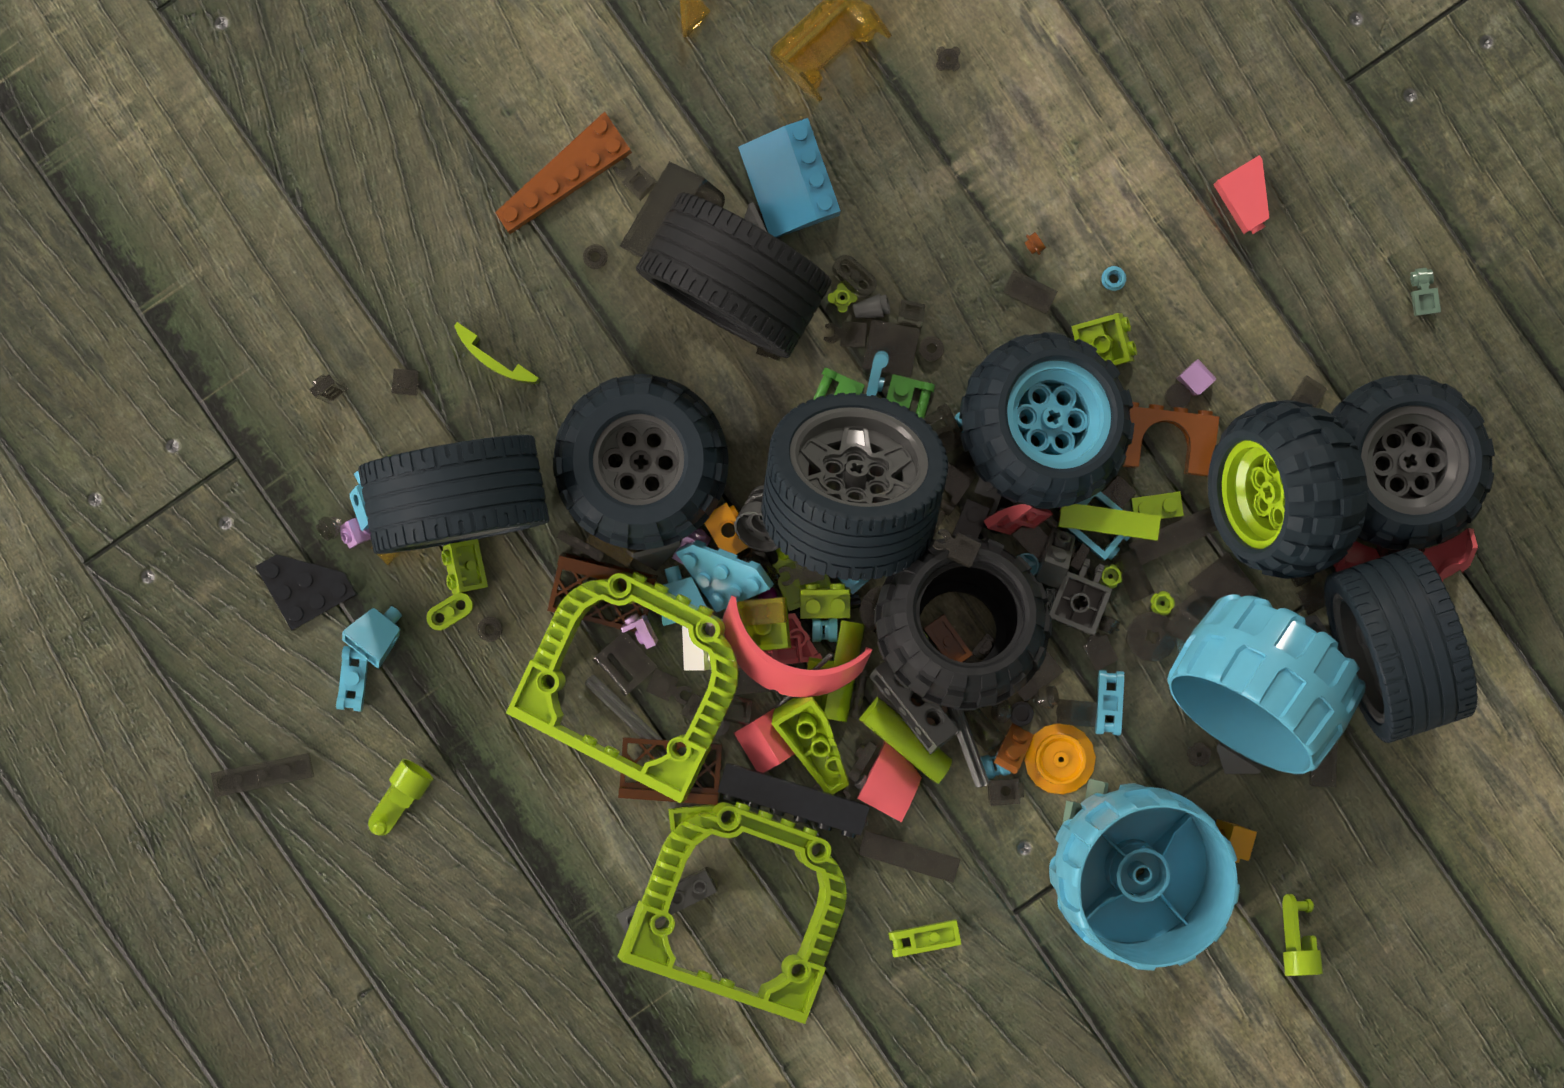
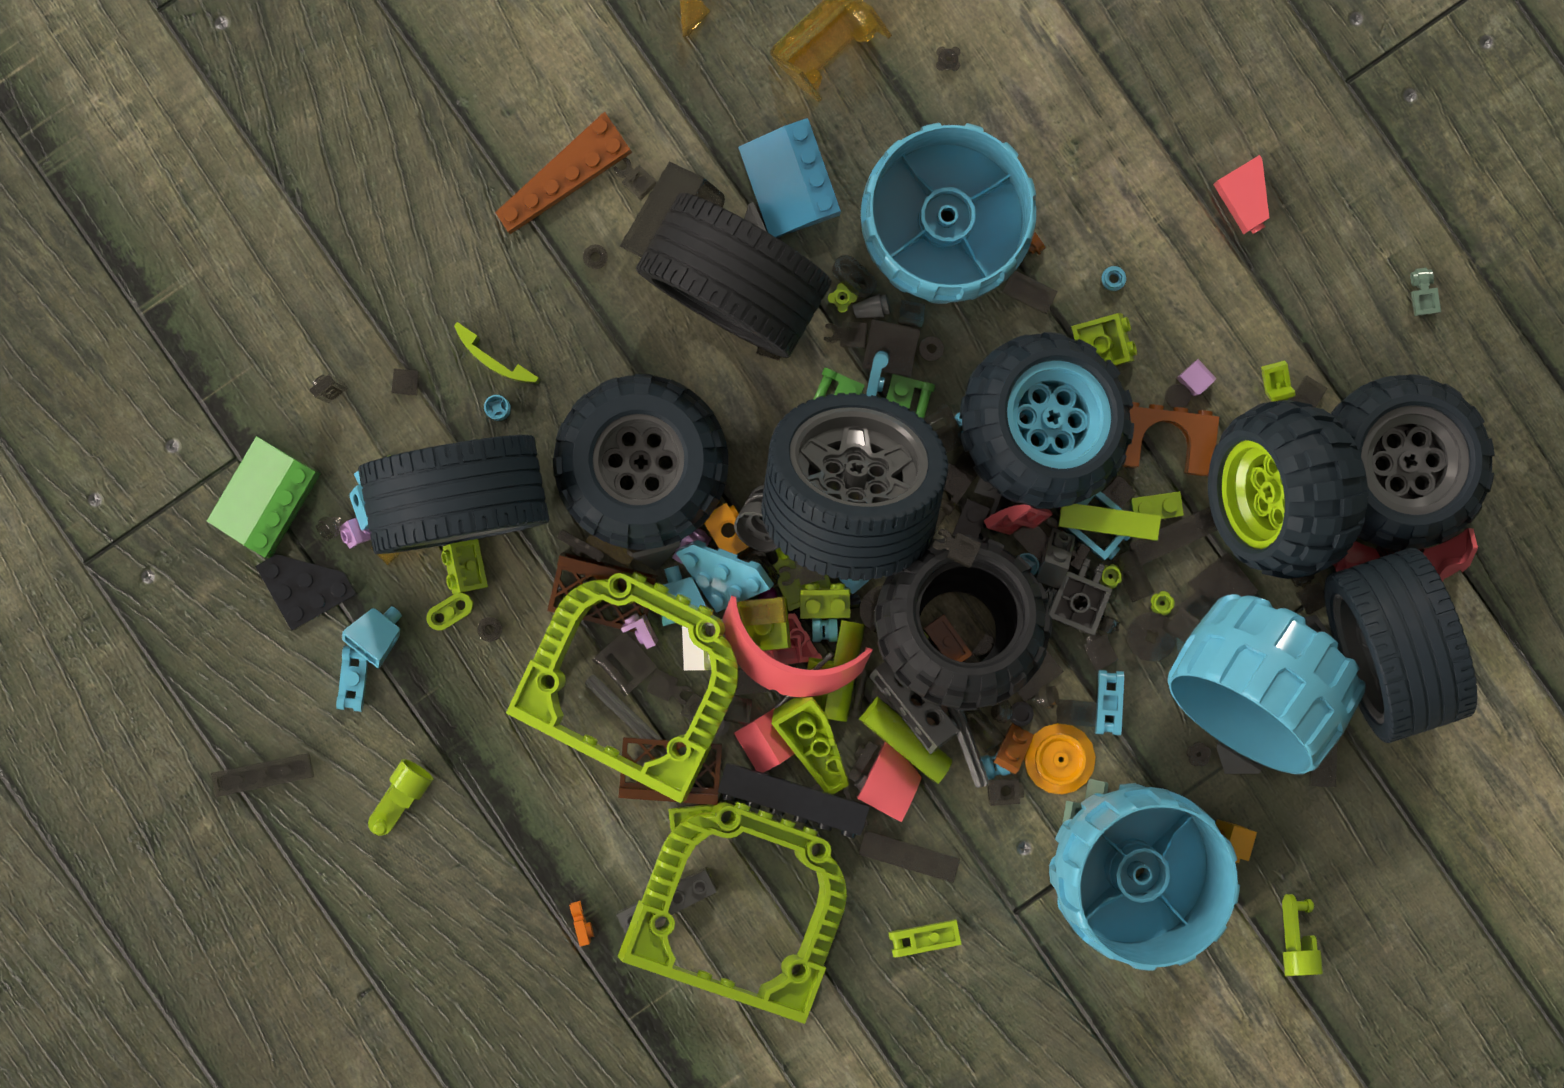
(263, 497): none -> slope
(494, 405): none -> medium azure wheel
(583, 929): none -> orange plate
(958, 173): none -> medium azure wheel
(1277, 381): none -> lime bracket

